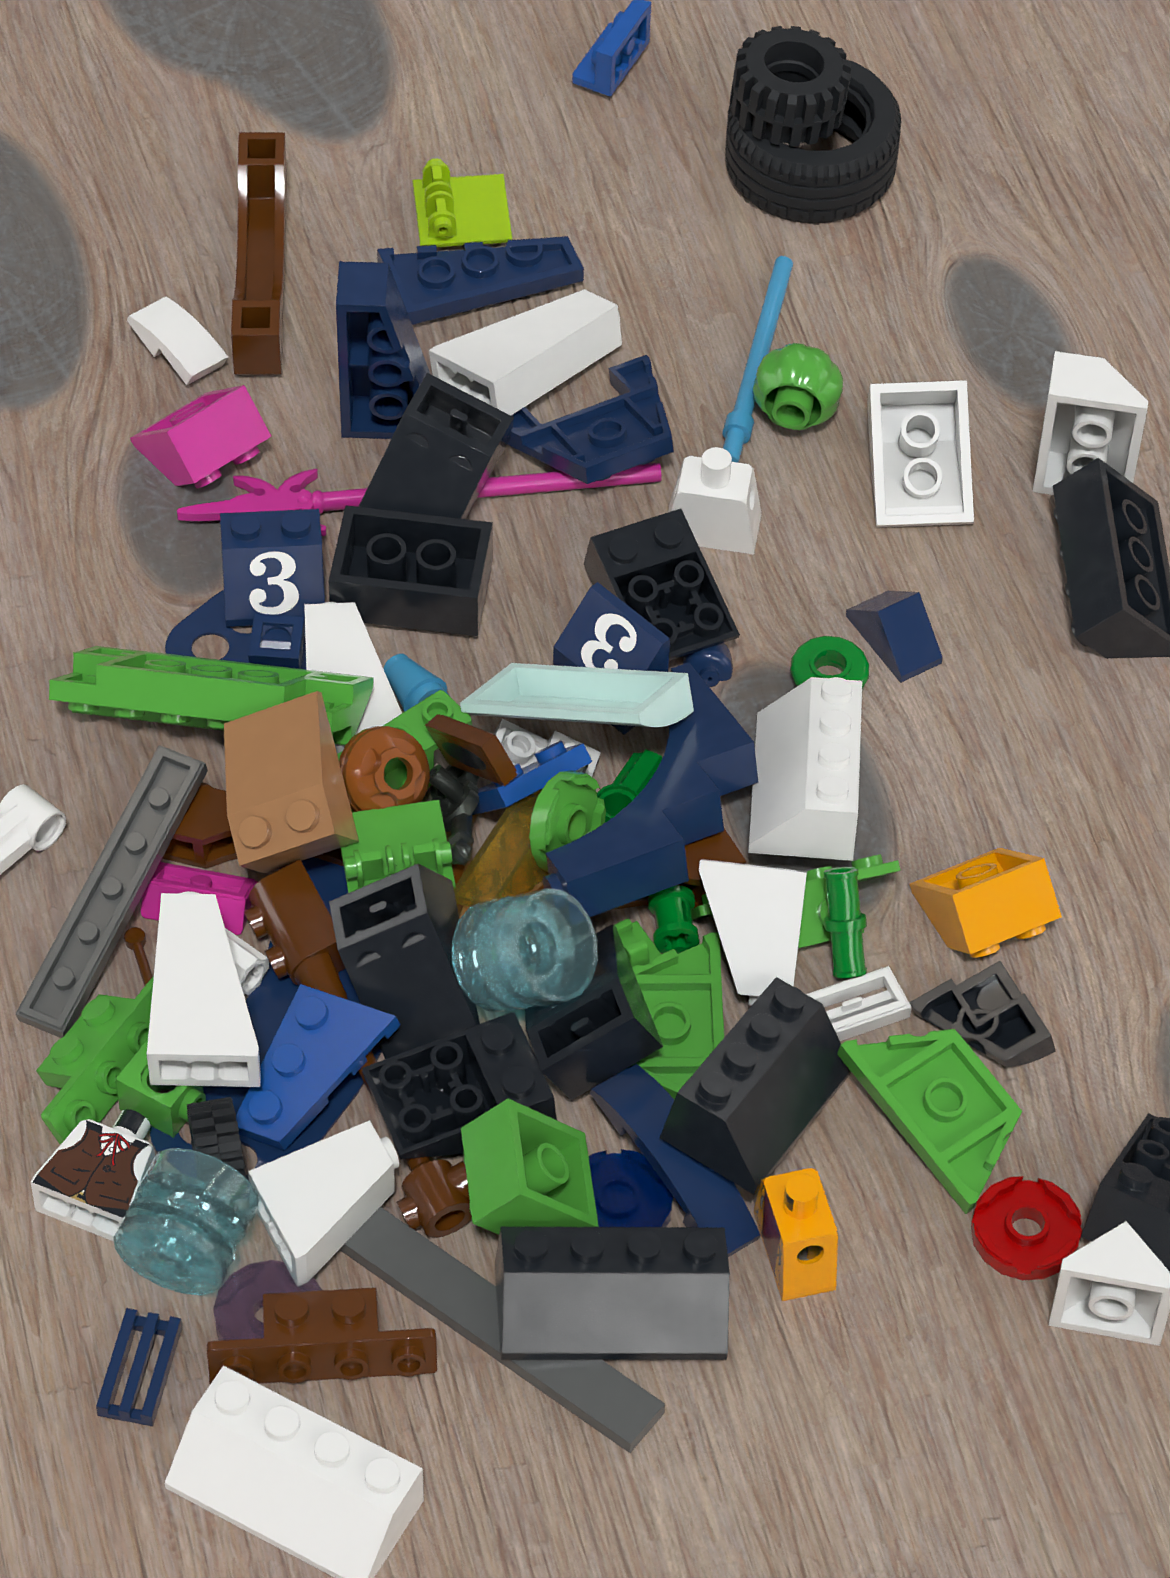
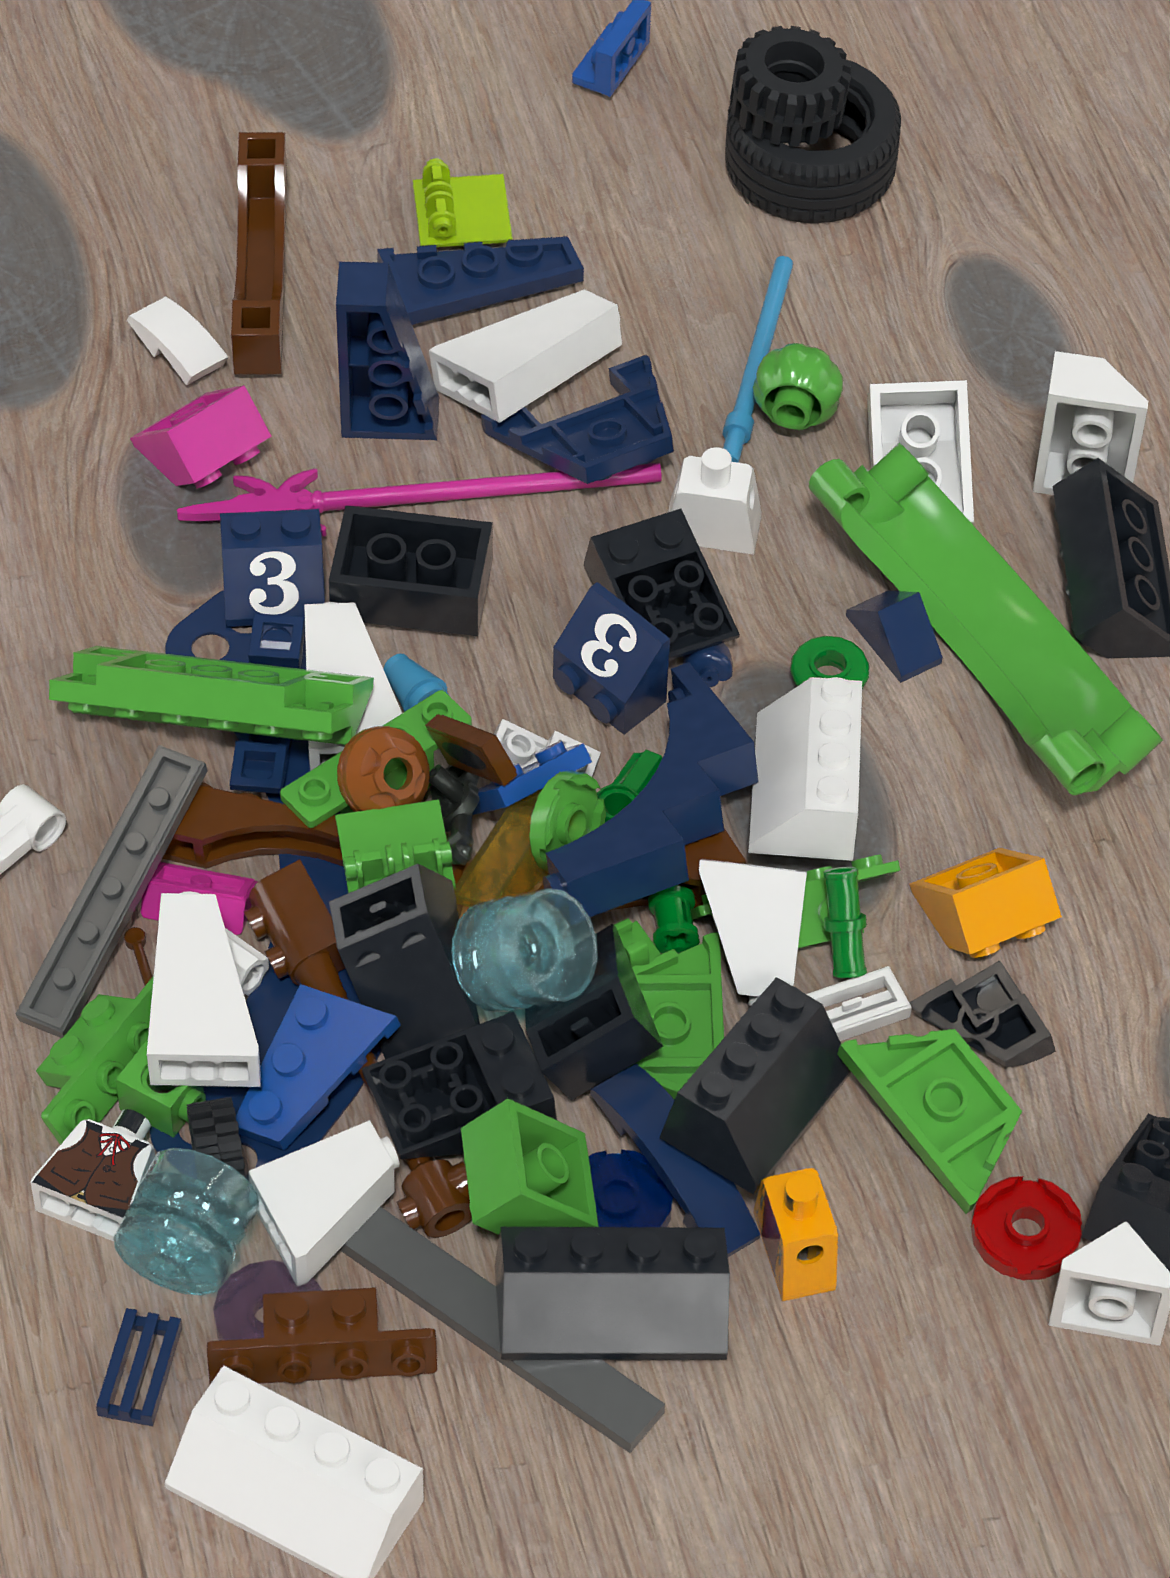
(285, 785): medium nougat slope -> none
(439, 453): black slope -> none
(583, 695): light aqua slope -> none
(989, 619): none -> bright green panel

